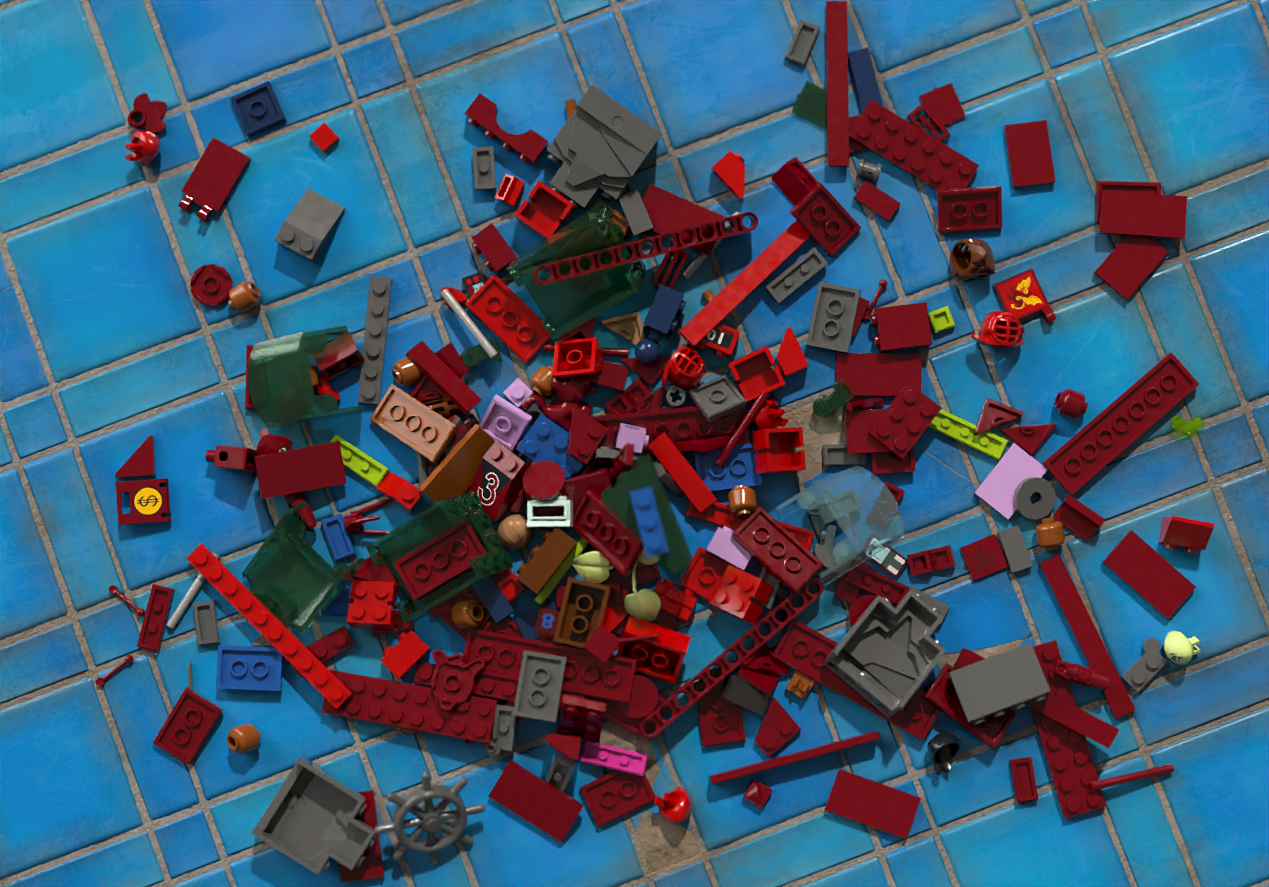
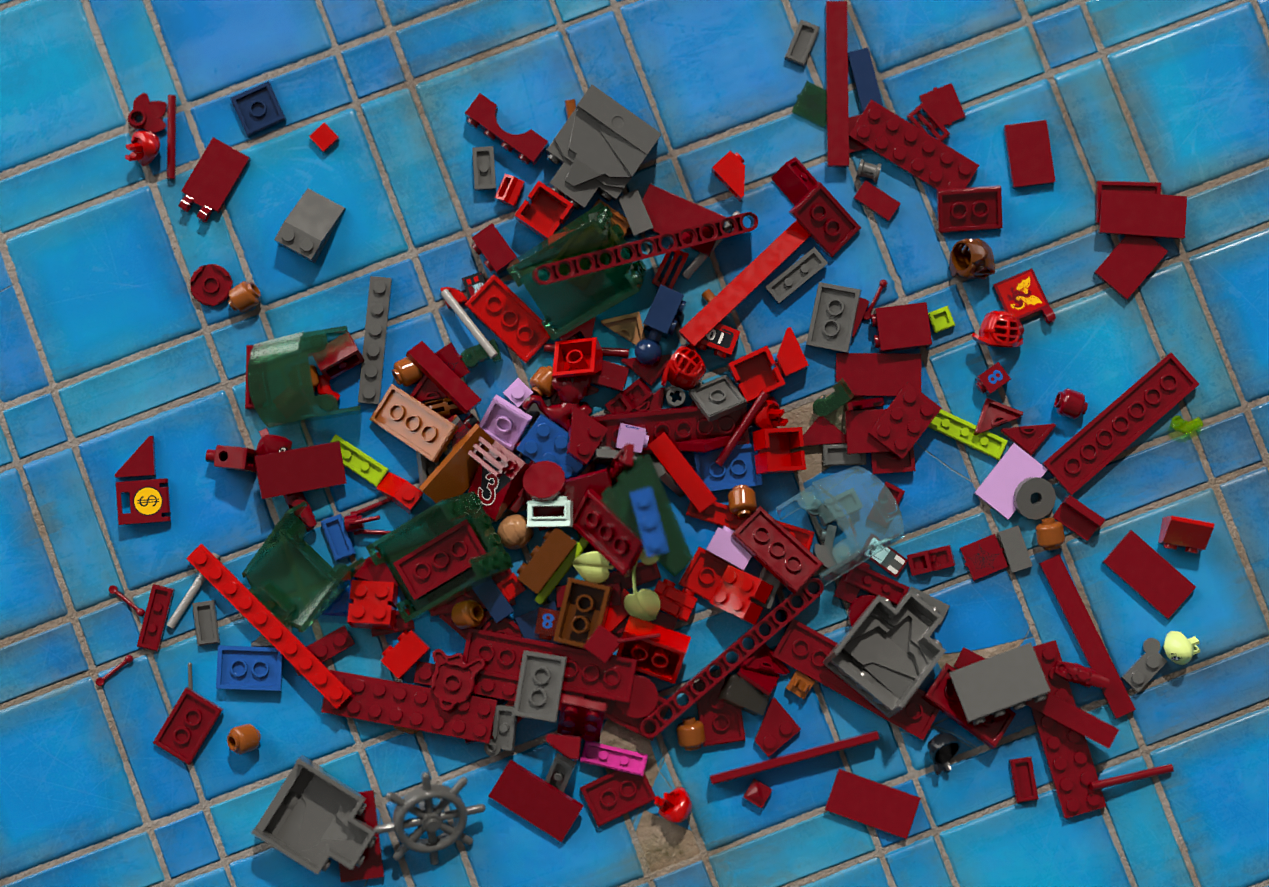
(171, 137): none -> dark red bar
(478, 448): none -> tile
(690, 733): none -> dark orange head
(823, 433): none -> dark red tile
(992, 379): none -> dark red brick

